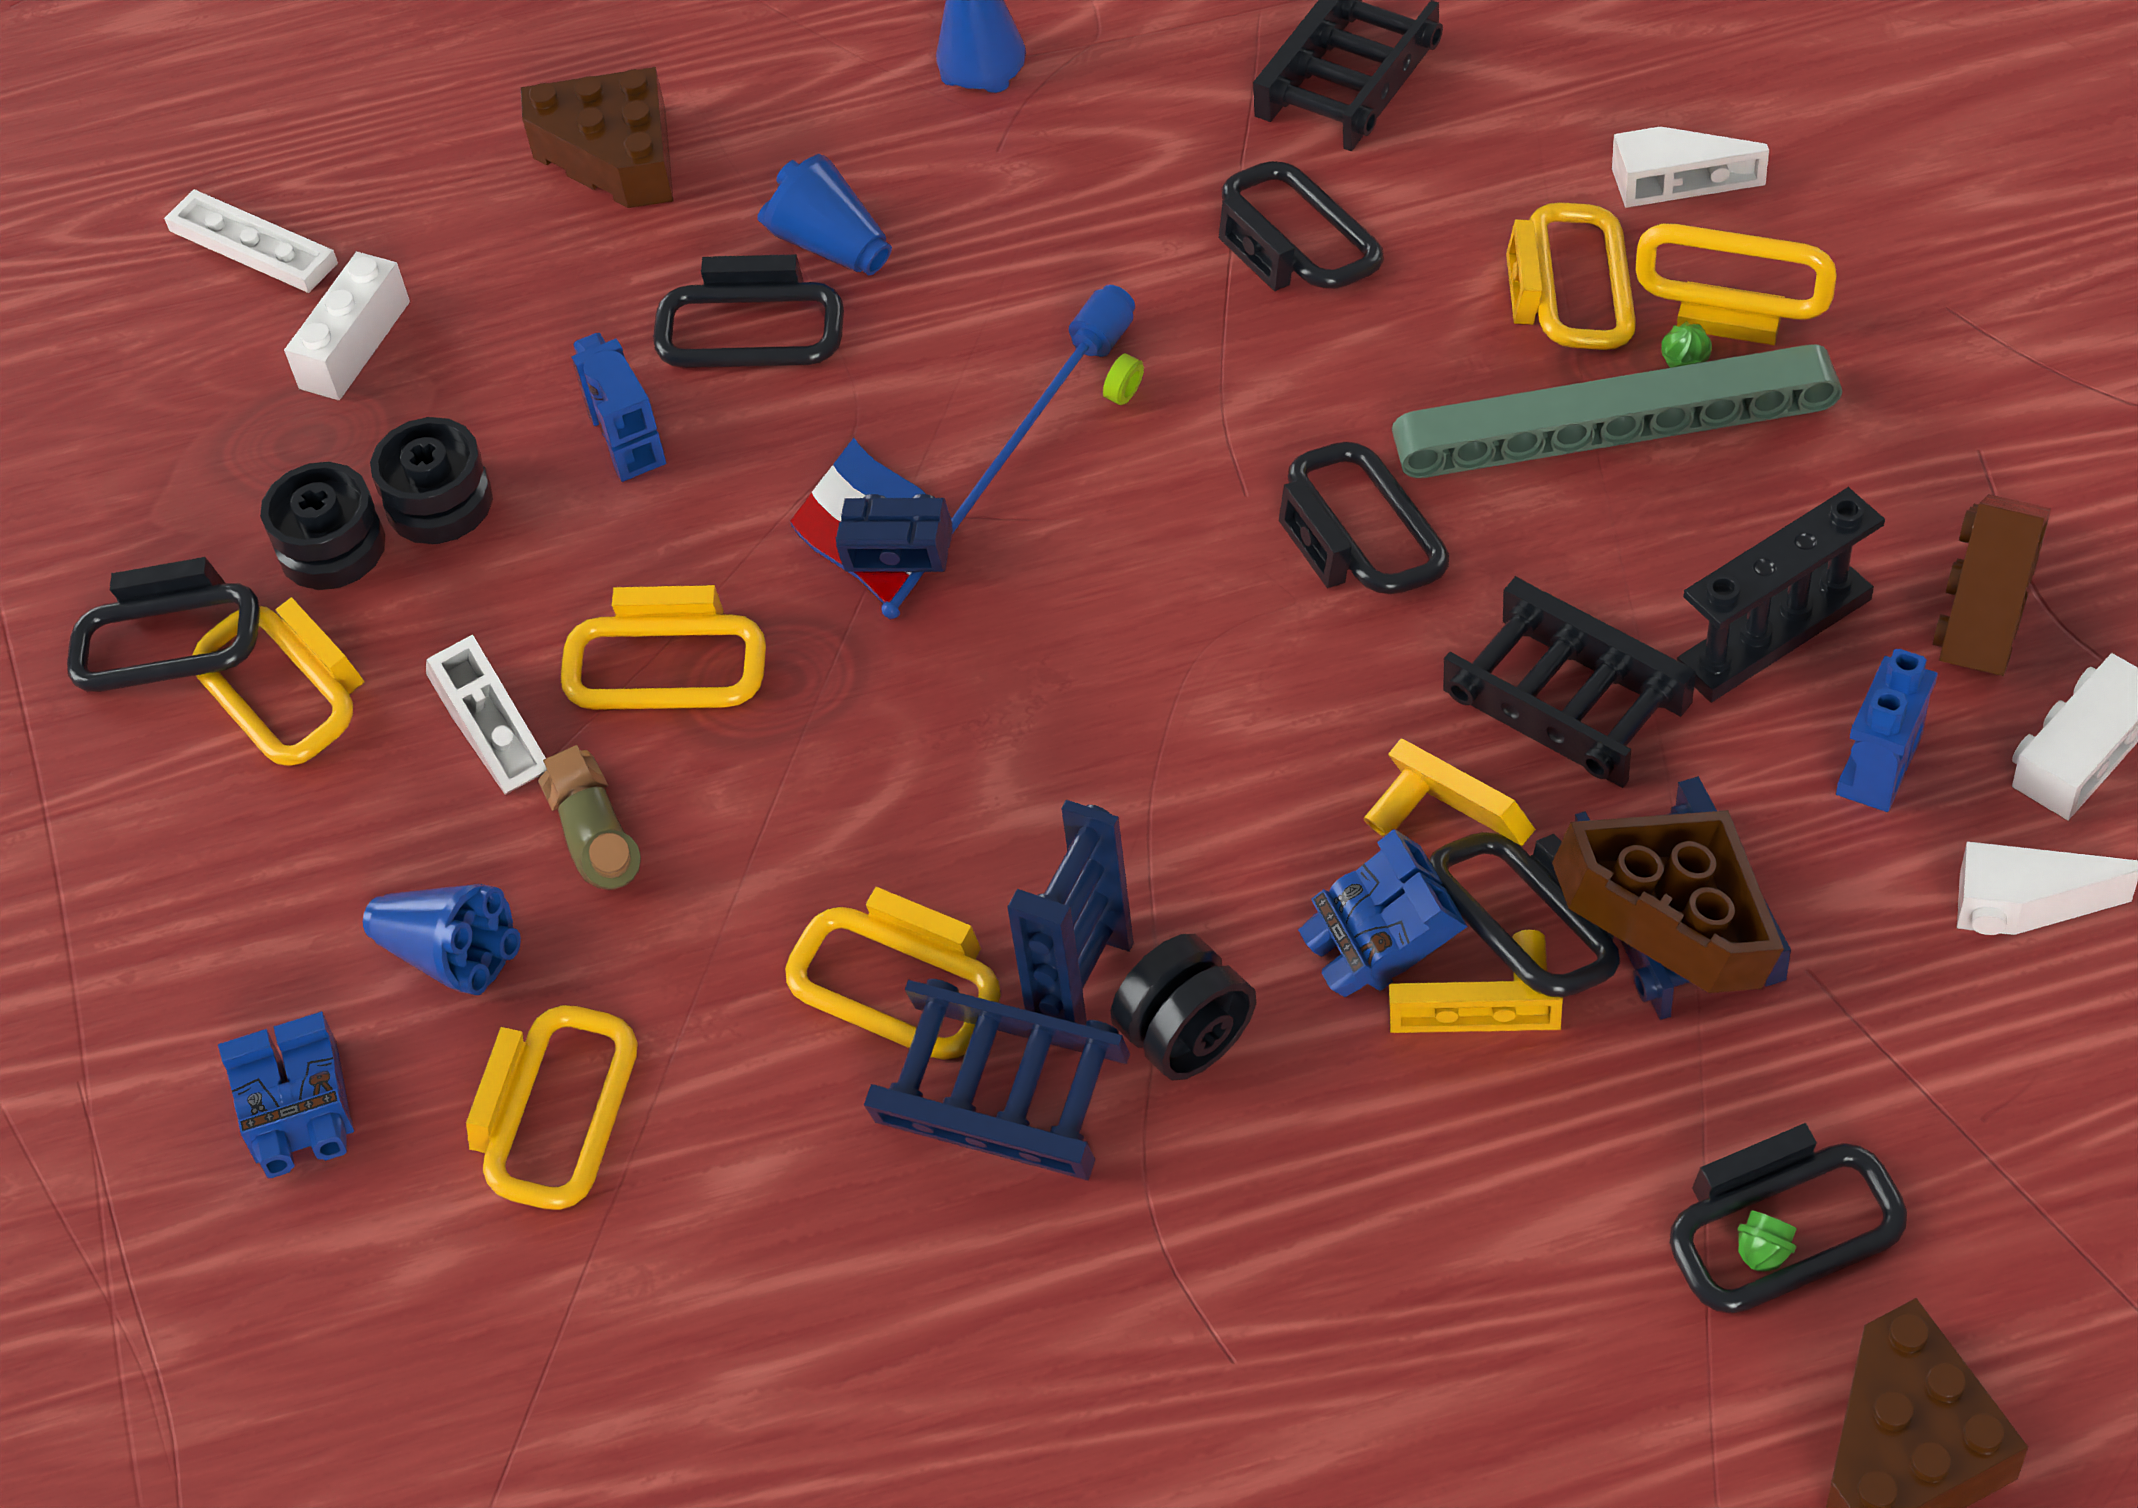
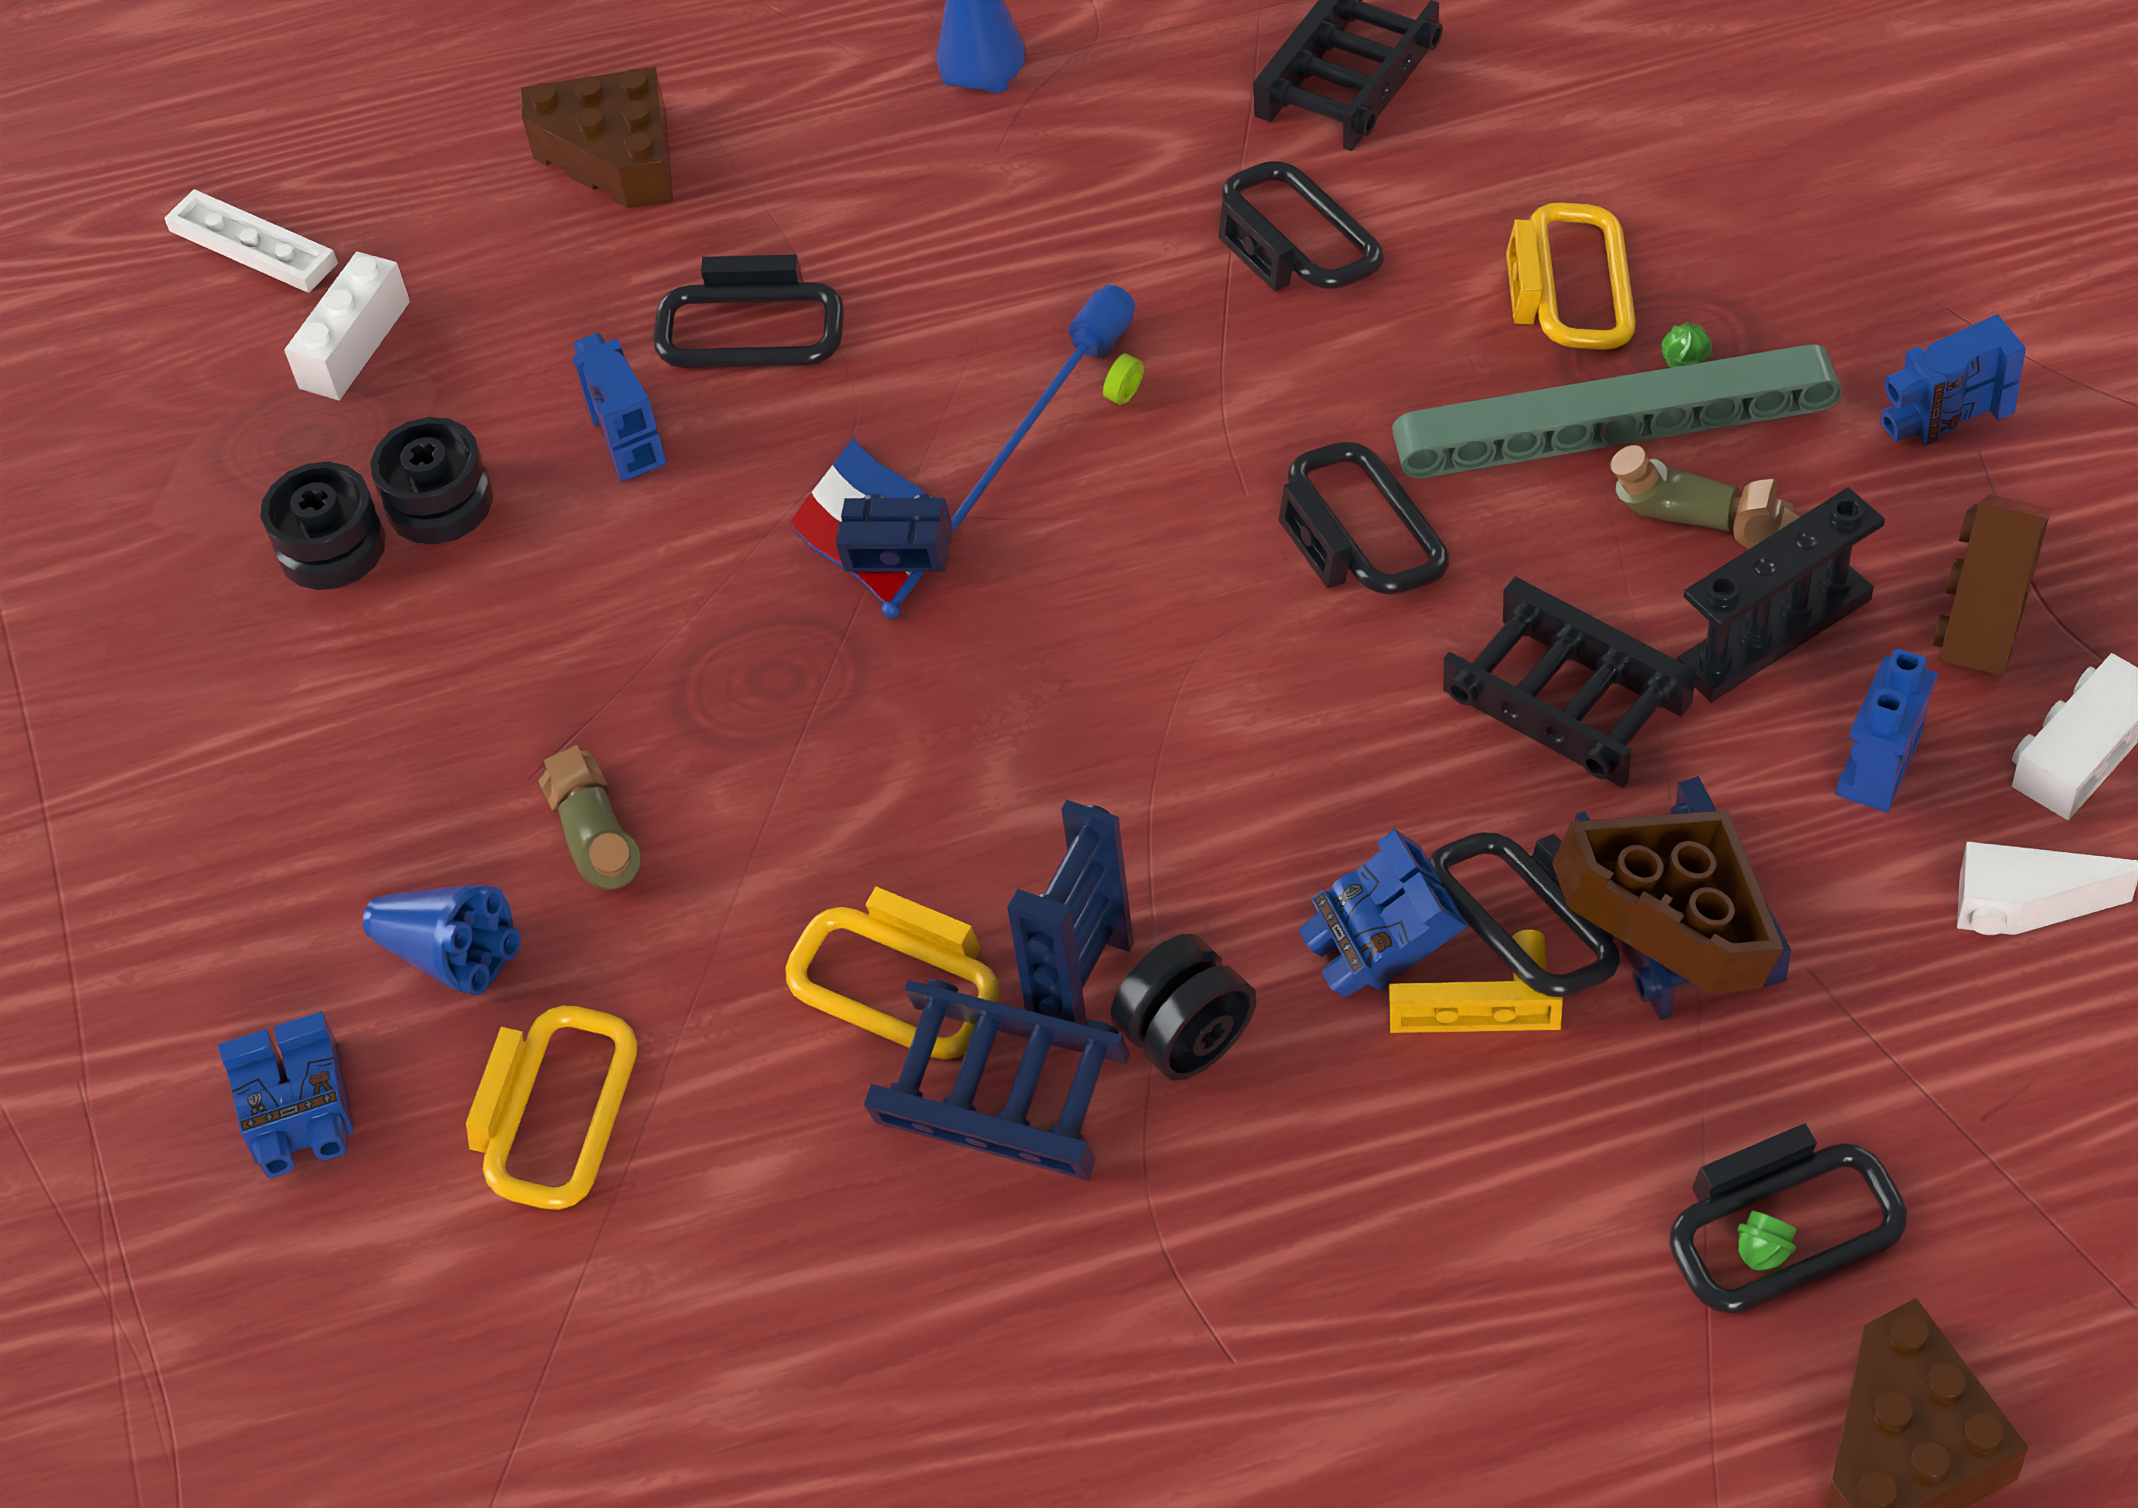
(159, 592): black bar -> none
(313, 655): yellow bar -> none
(485, 714): white slope -> none
(664, 613): yellow bar -> none
(824, 216): blue cone -> none
(1428, 774): yellow piece -> none
(1681, 164): white slope -> none
(1692, 499): none -> piece
(1729, 310): yellow bar -> none
(1955, 381): none -> blue hips

